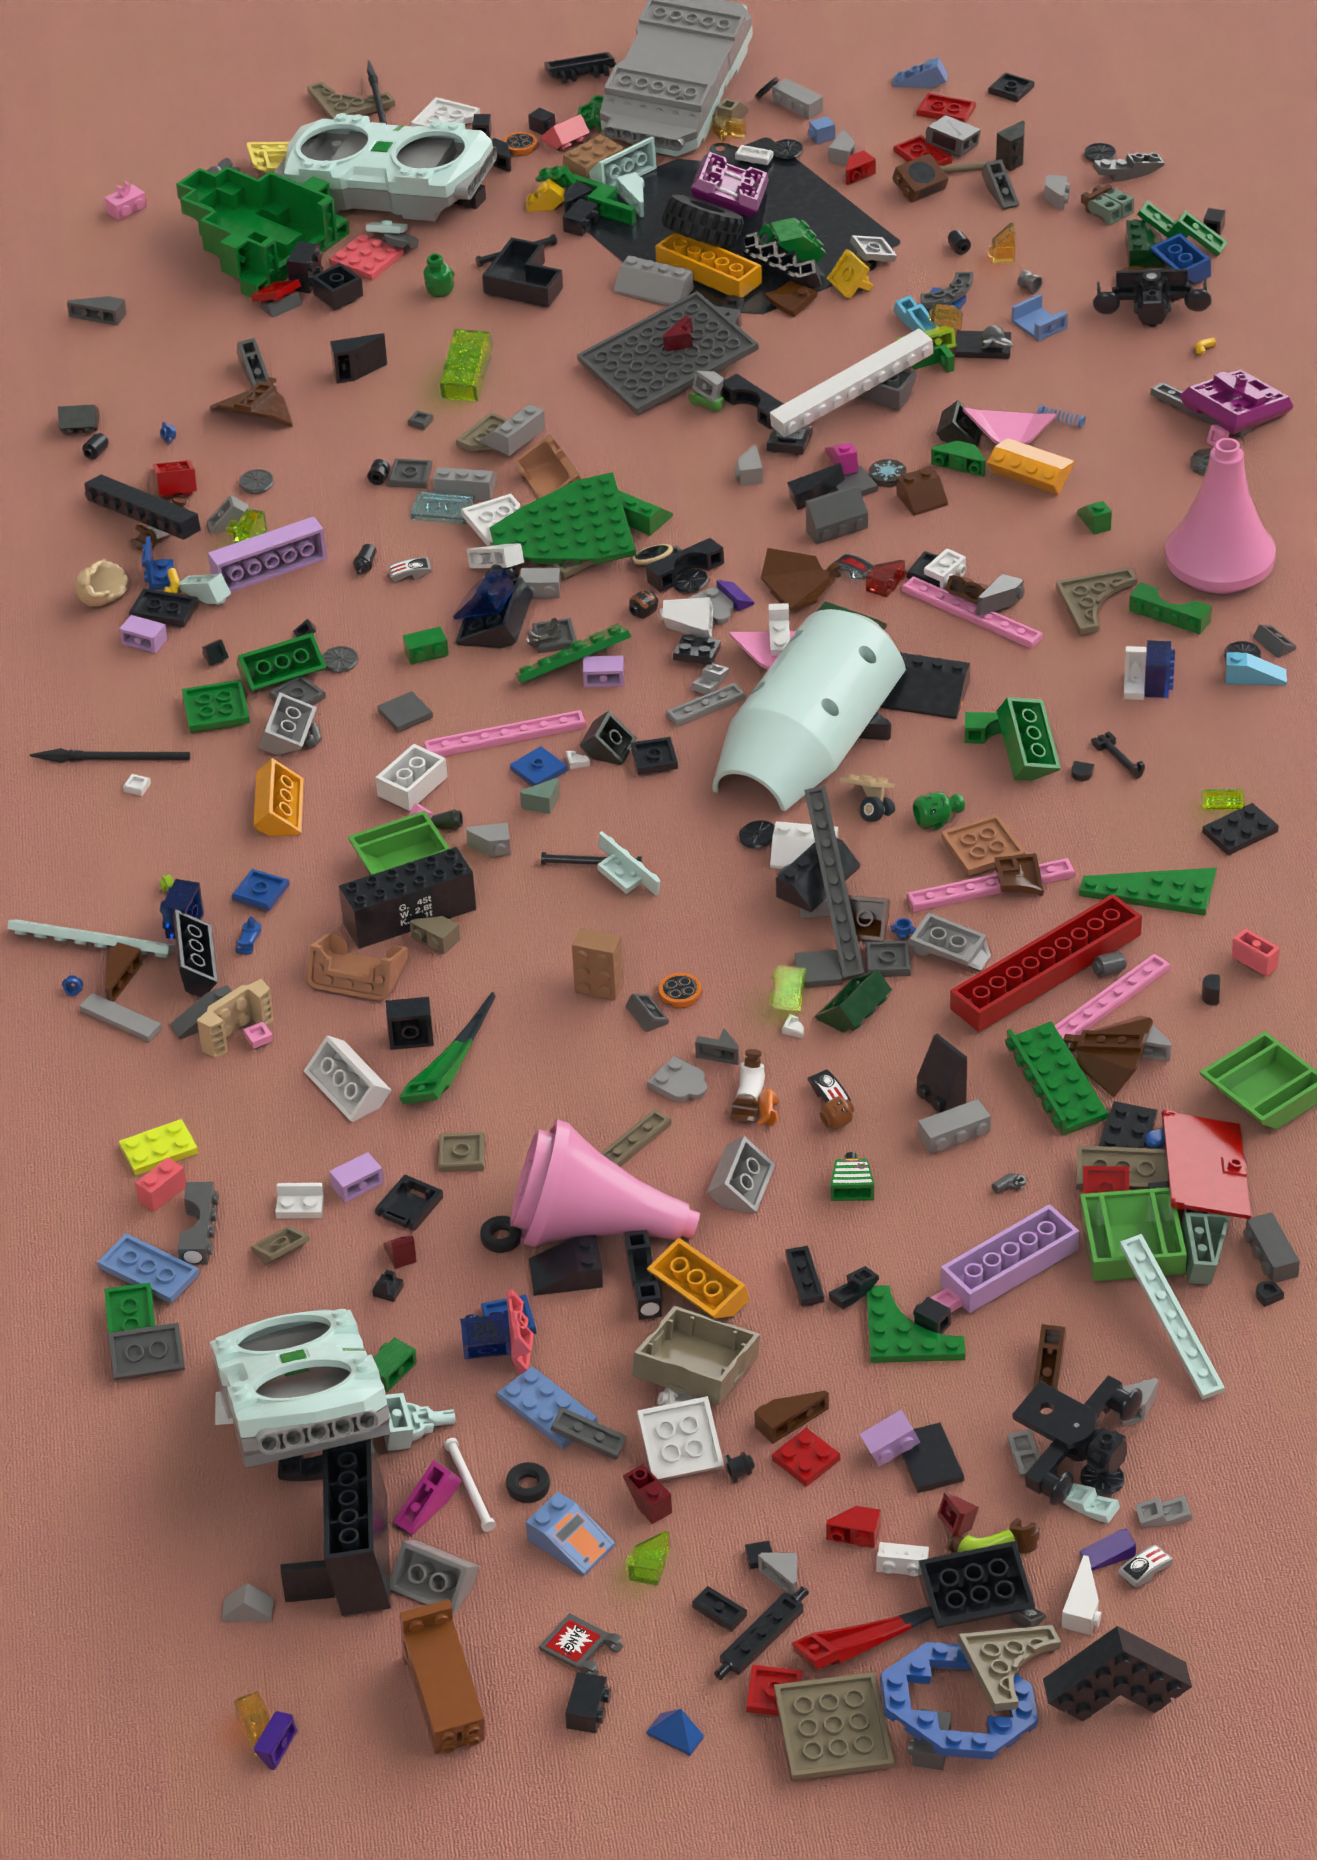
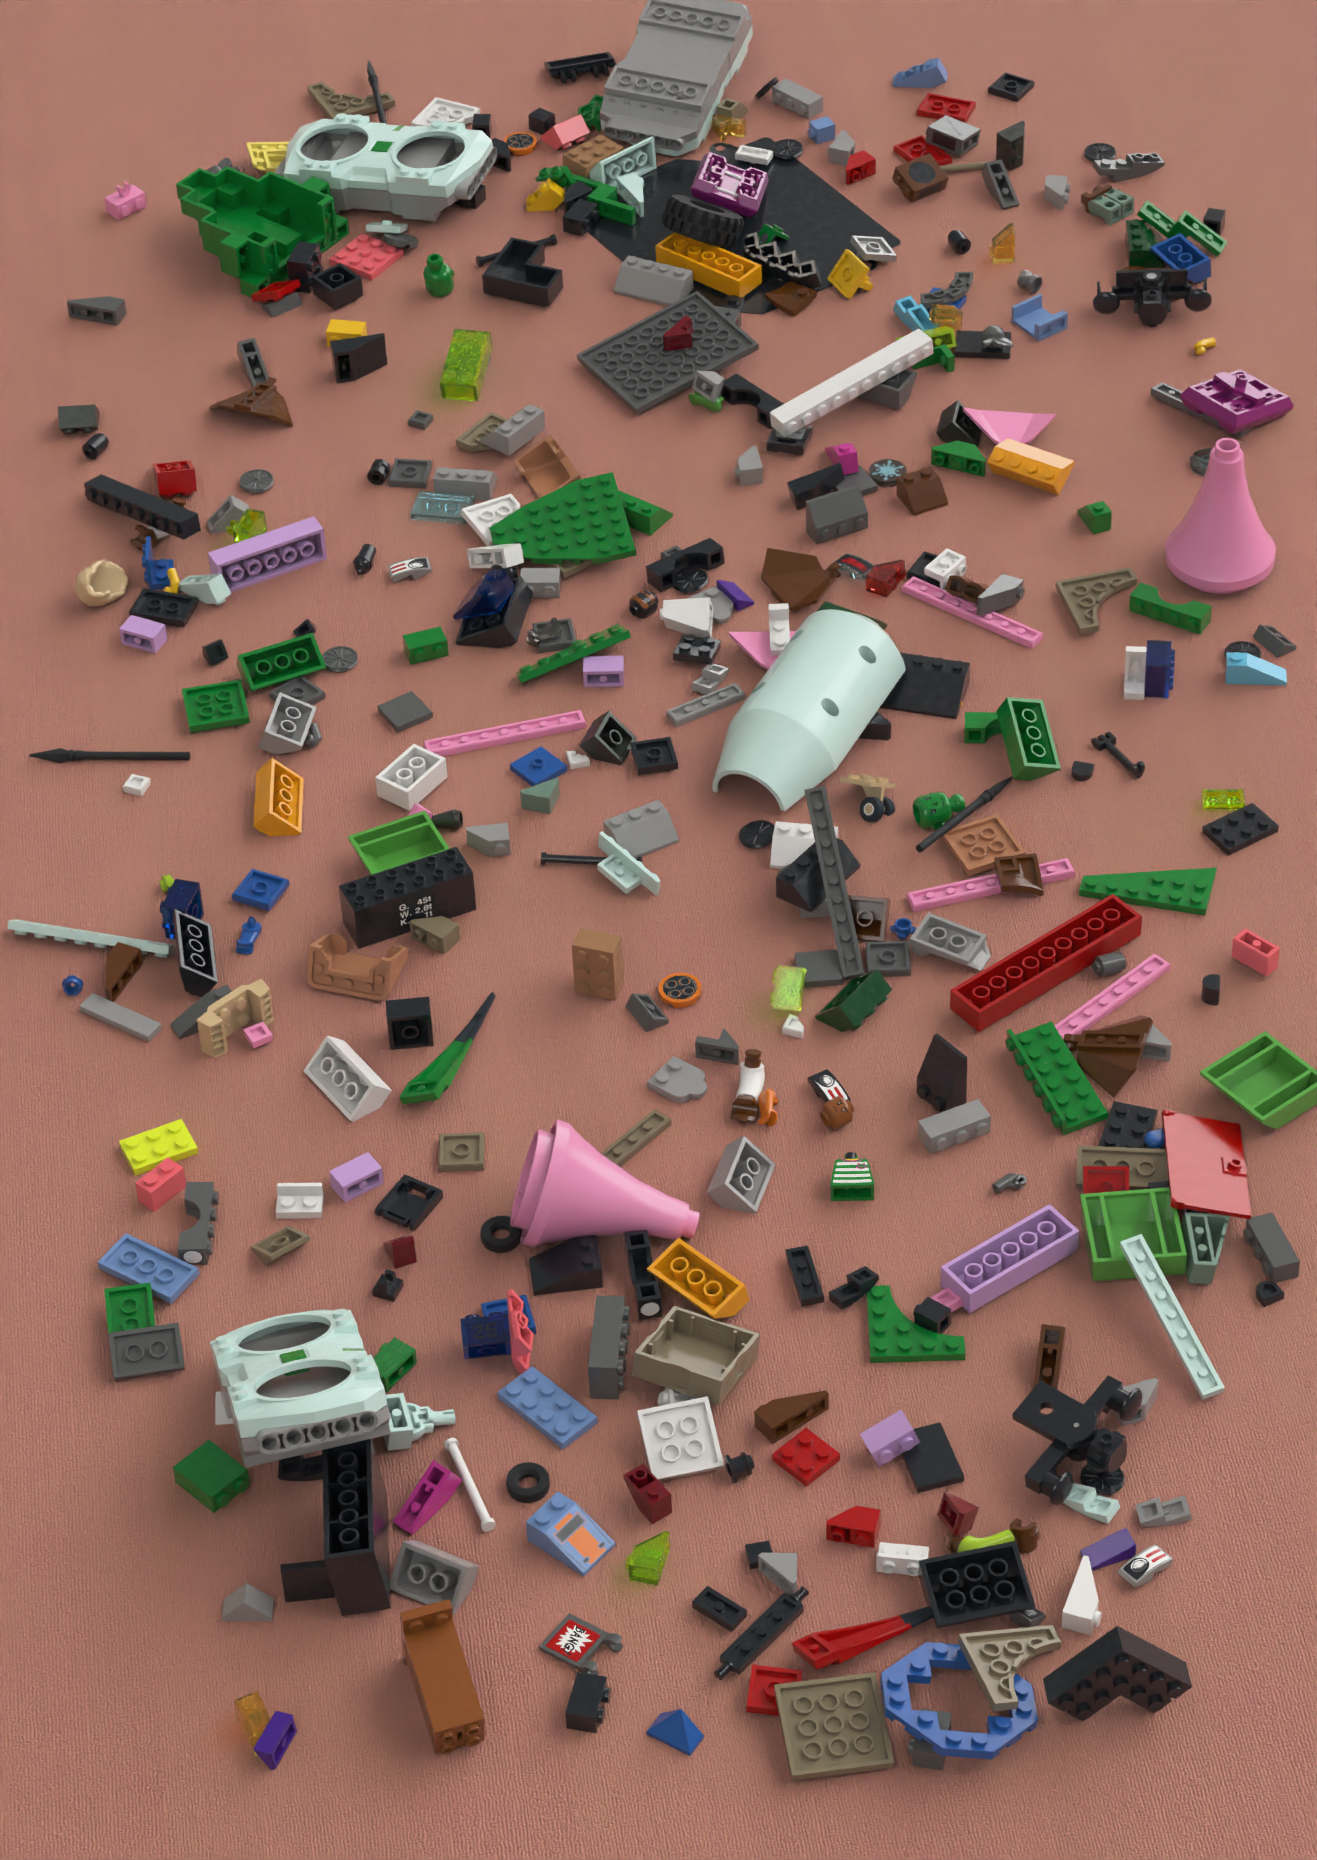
(168, 432): blue plate -> none
(211, 1476): none -> green brick
(344, 329): none -> yellow brick
(588, 1433): dark grey plate -> none
(608, 1347): none -> dark grey brick
(642, 829): none -> light grey slope
(652, 554): wheel -> none
(796, 236): green wedge -> none
(985, 797): none -> black piece
(1023, 1450): light grey slope -> none
(1081, 421): medium blue piece -> none
(1216, 433): bright pink plate -> none

